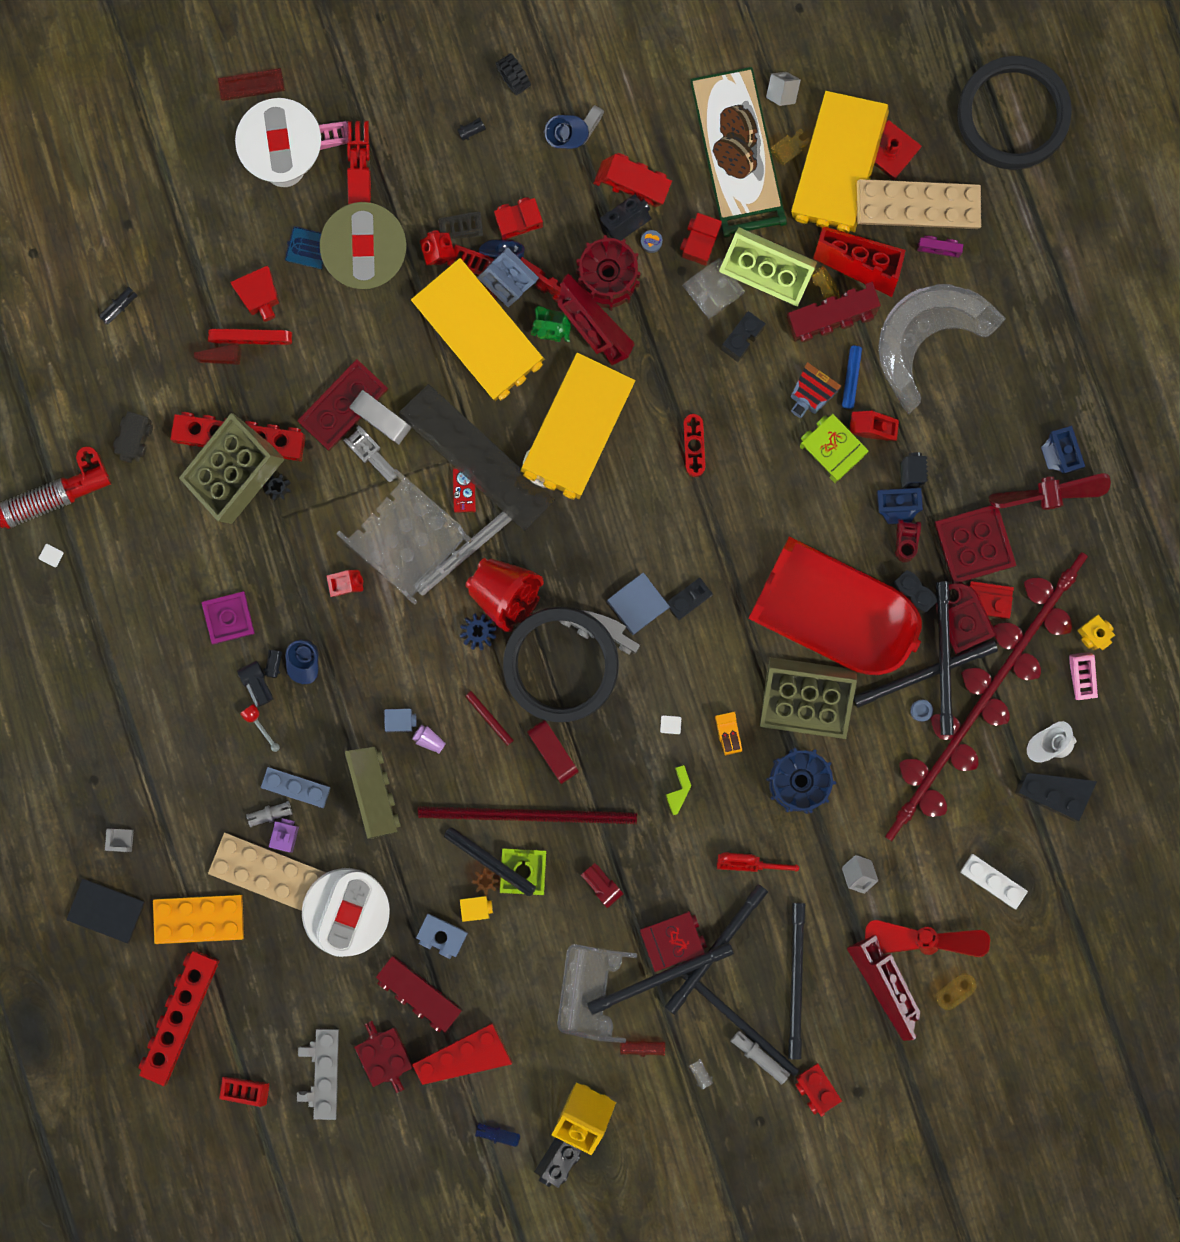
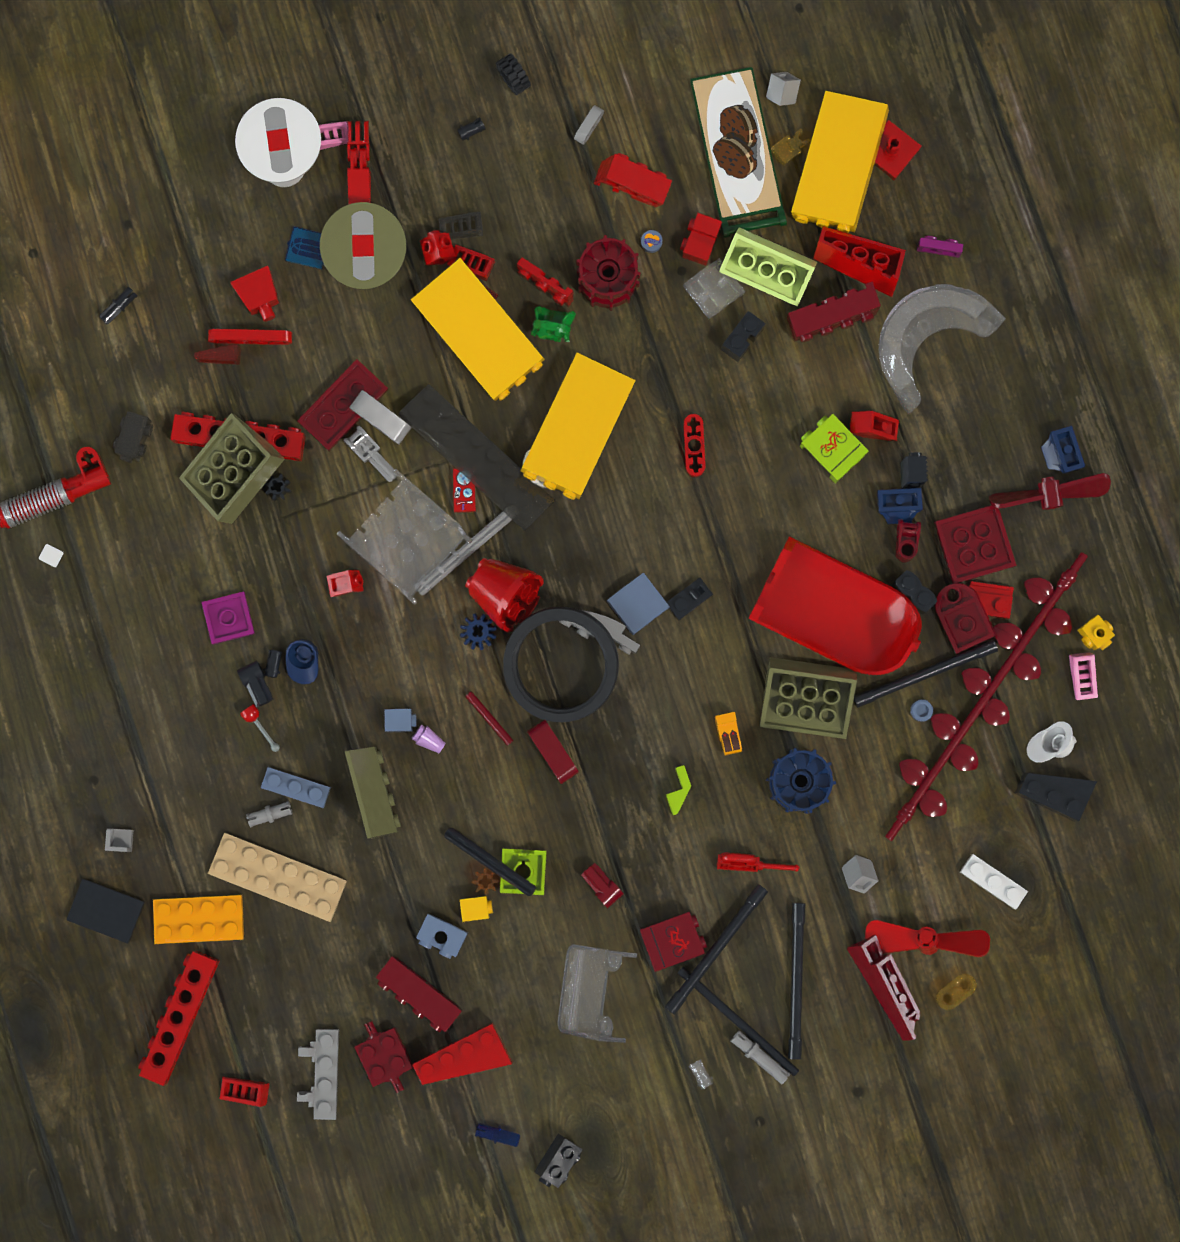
(251, 84): clear red tile -> none
(284, 835): medium lavender brick -> none
(345, 912): white piece -> none
(496, 247): dark blue cap -> none
(507, 277): sand blue slope -> none
(519, 218): red brick -> none
(528, 815): dark red axle -> none
(566, 131): dark blue cap -> none
(584, 1118): yellow slope -> none
(593, 322): dark red wedge -> none
(626, 217): black brick -> none
(642, 1048): clear red pin -> none
(670, 724): white sticker -> none
(714, 955): black piece -> none
(812, 391): torso -> none
(818, 1090): red bracket -> none
(825, 282): clear yellow plate -> none
(852, 377): blue axle -> none
(918, 204): tan plate -> none
(946, 716): black piece -> none
(1032, 68): black tyre -> none

